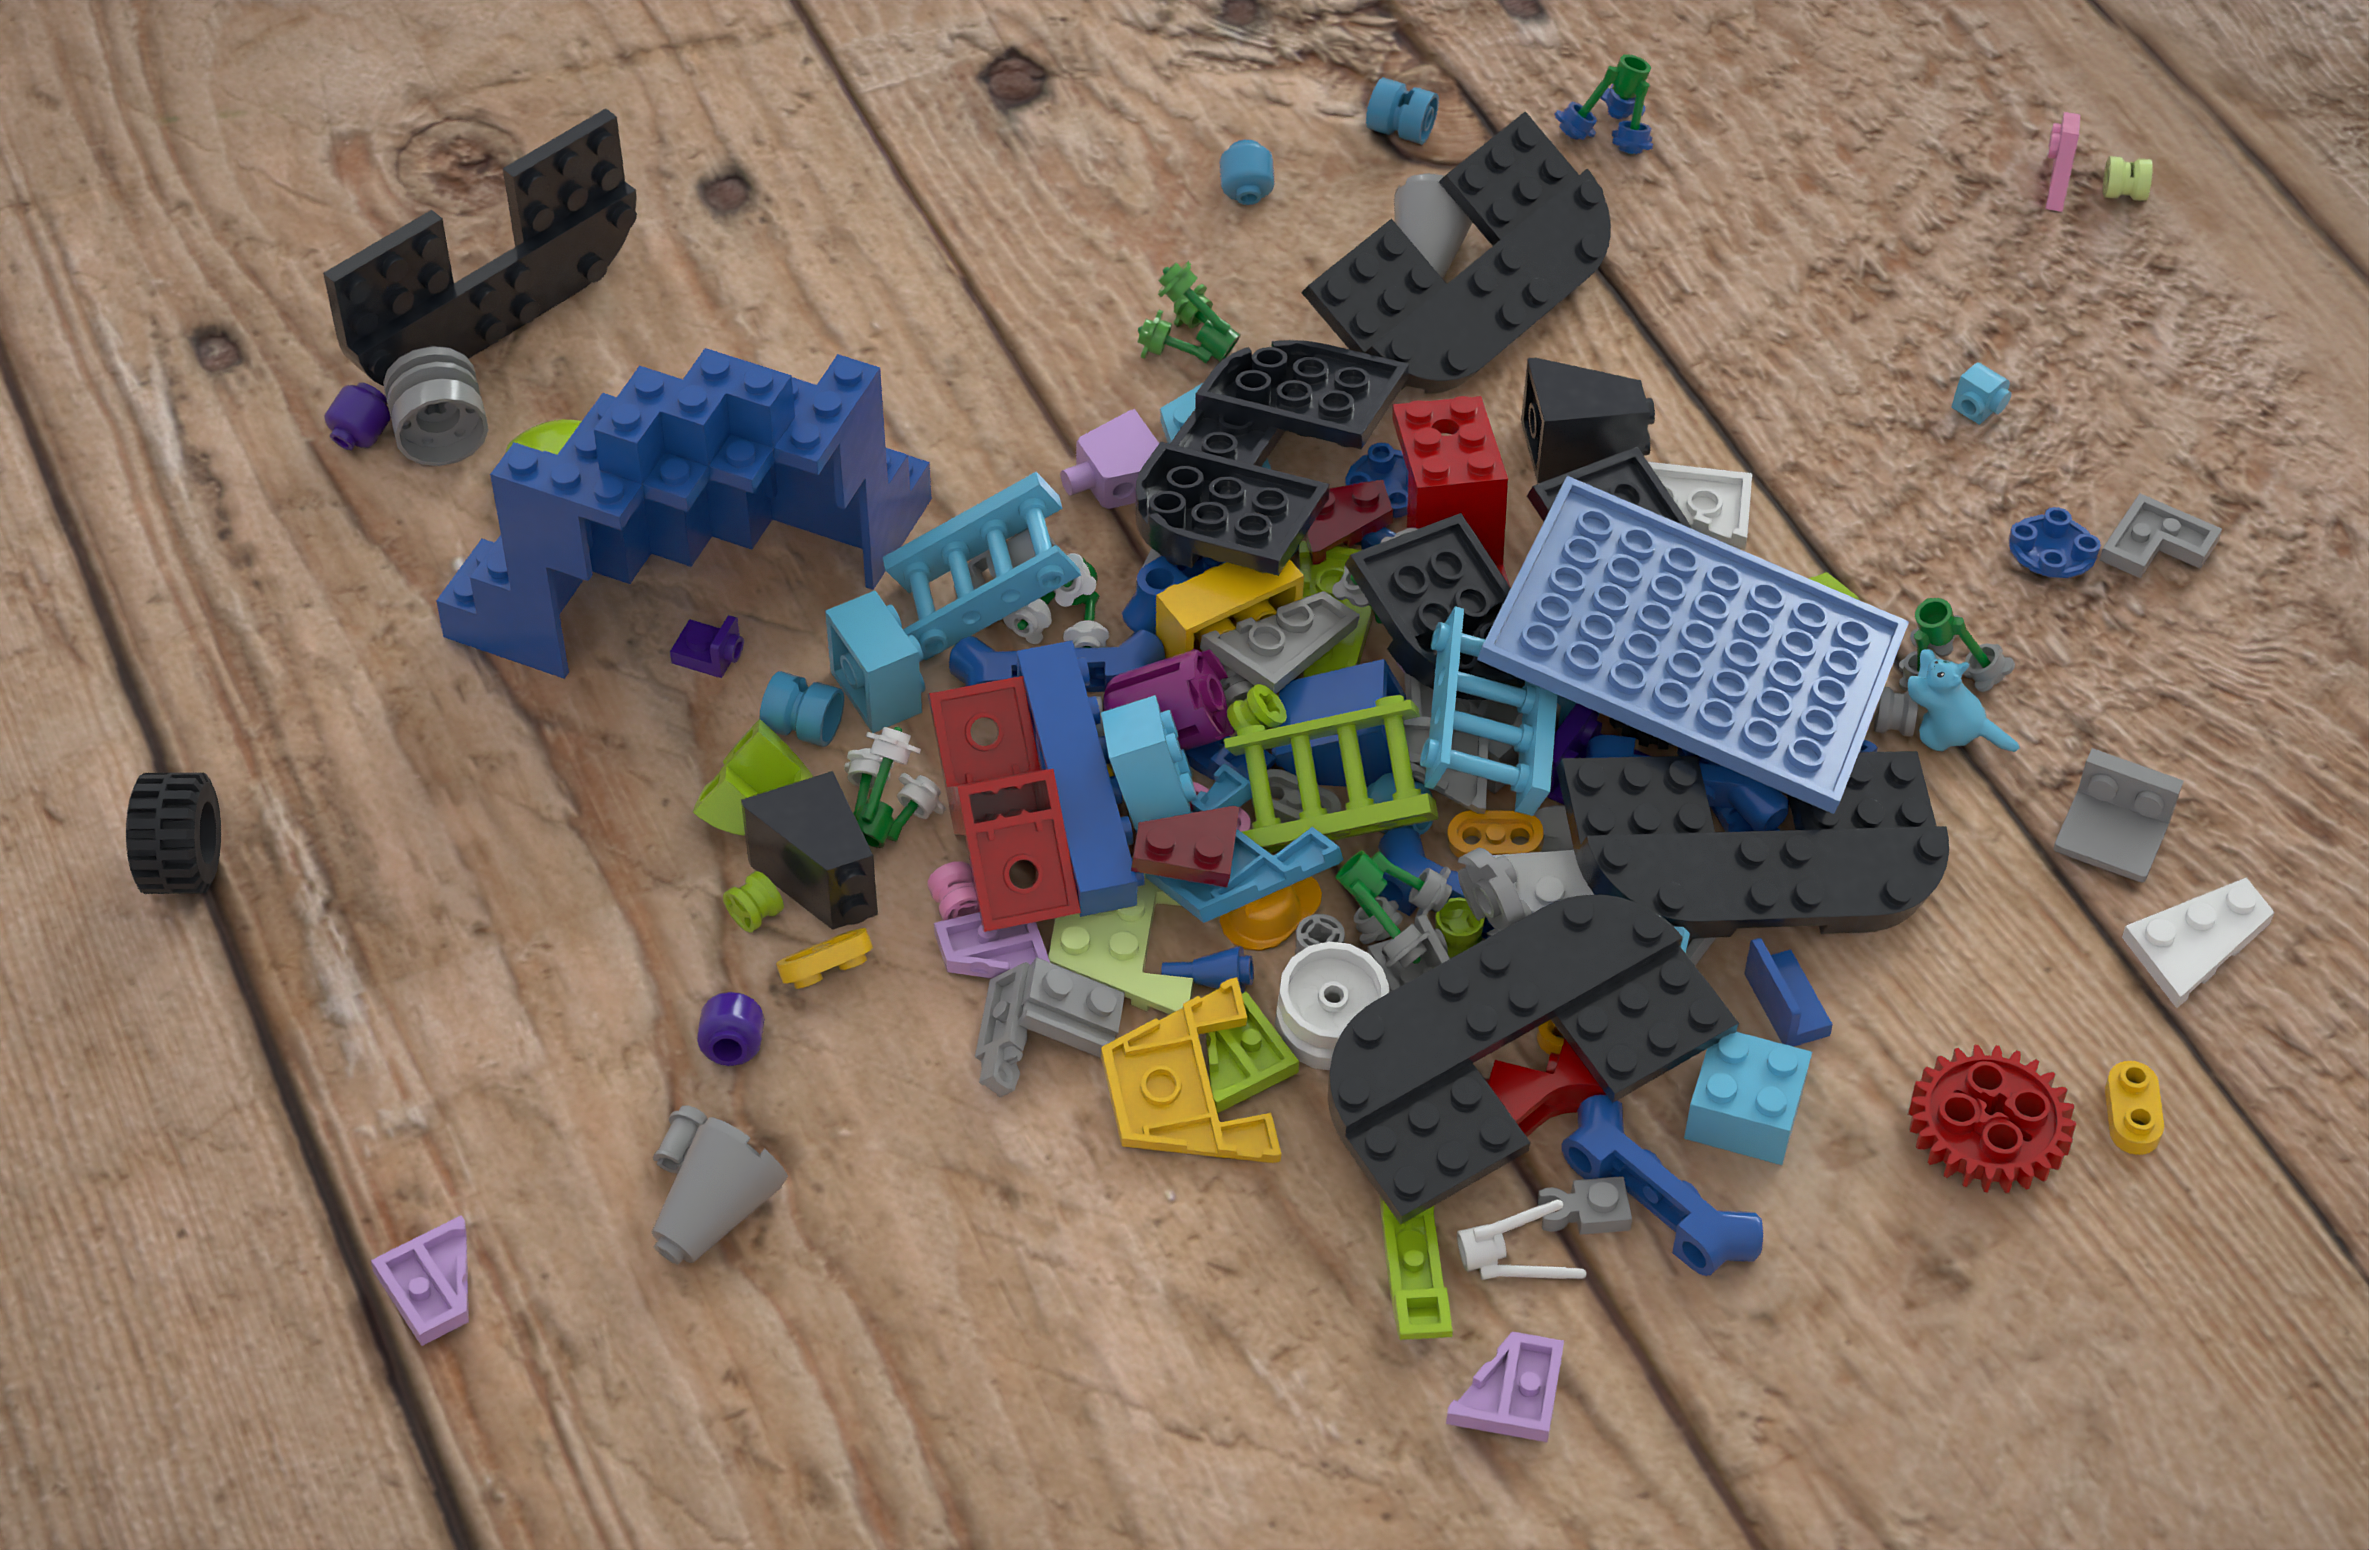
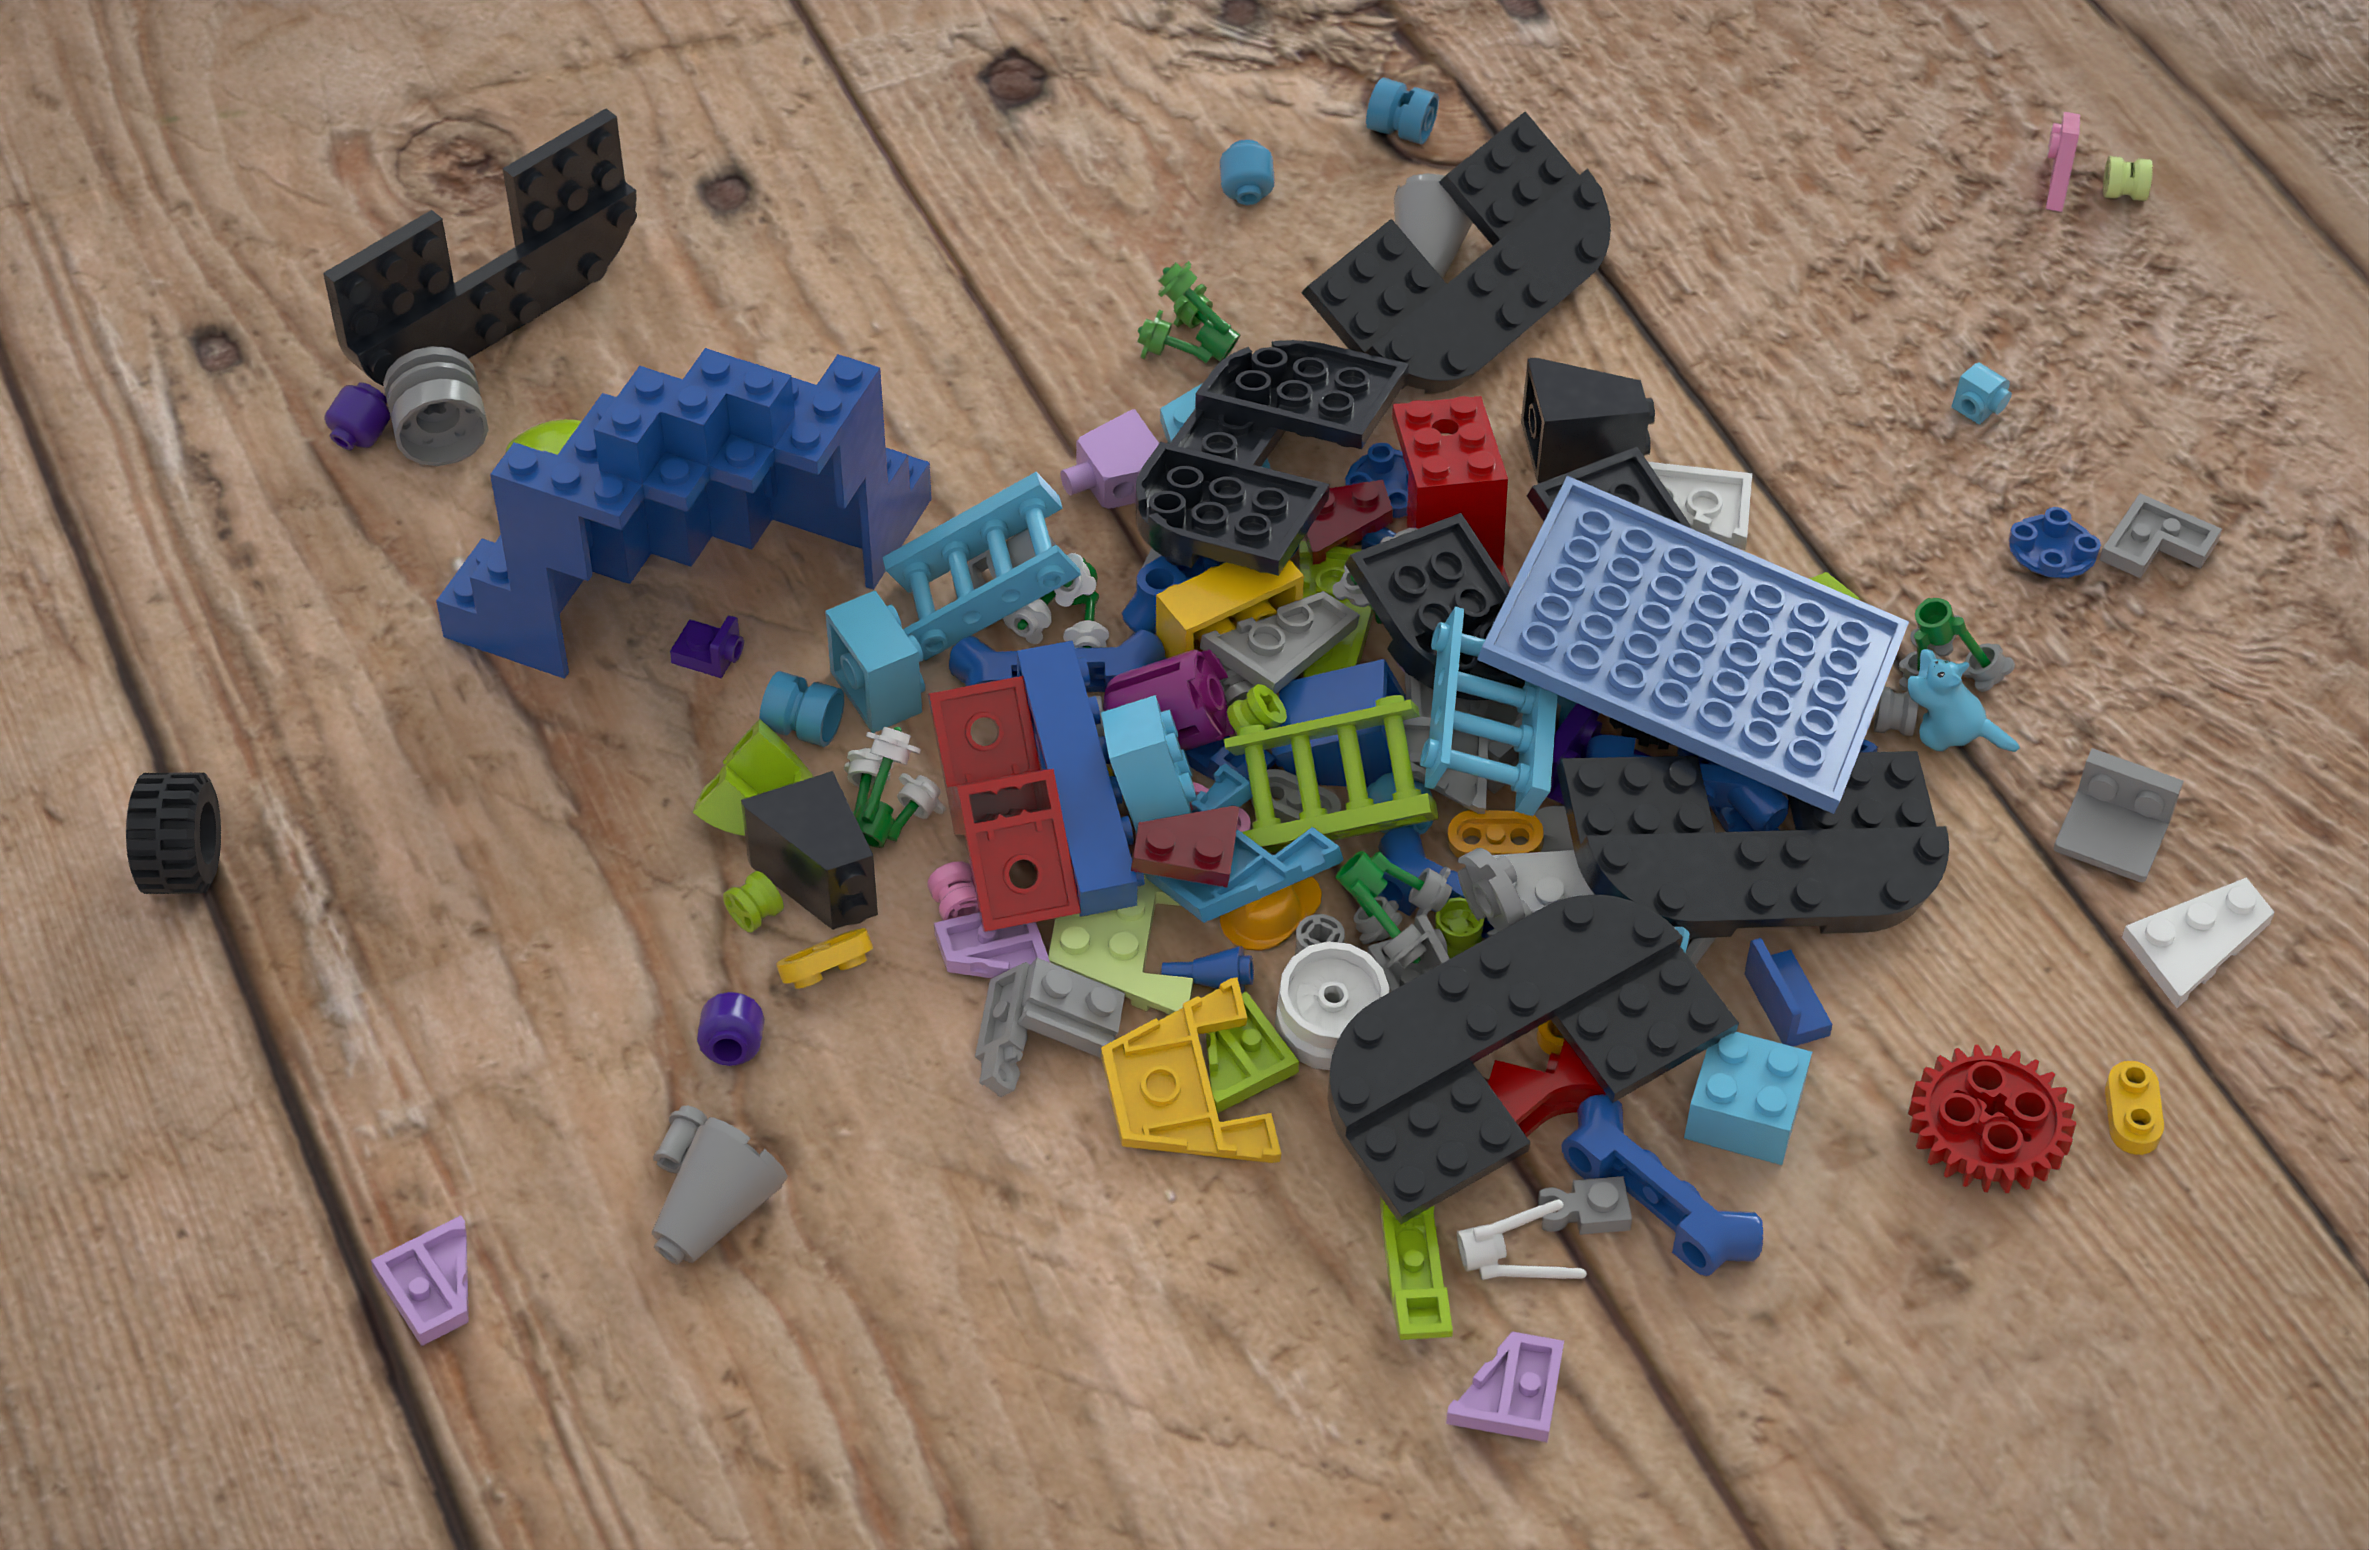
(1623, 99): plant -> none

